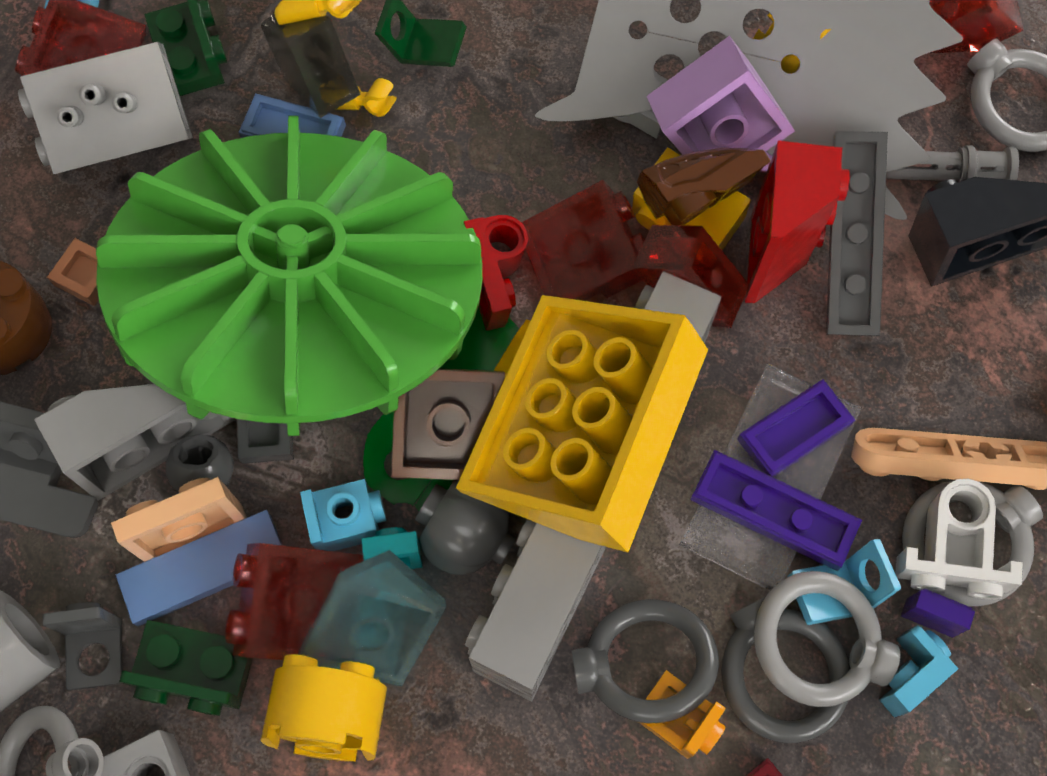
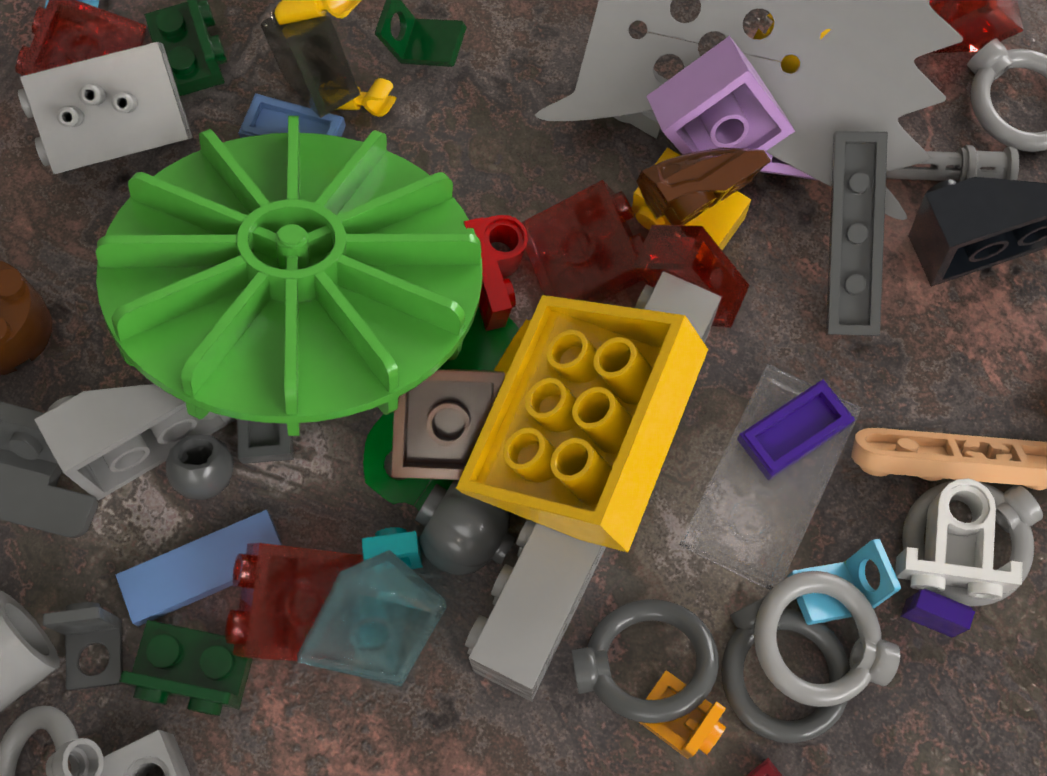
(77, 272): nougat tile -> none
(165, 525): light nougat plate -> none
(325, 709): yellow brick -> none
(333, 533): medium azure brick -> none
(776, 510): dark purple tile -> none
(793, 212): red slope -> none
(915, 682): medium azure bracket -> none

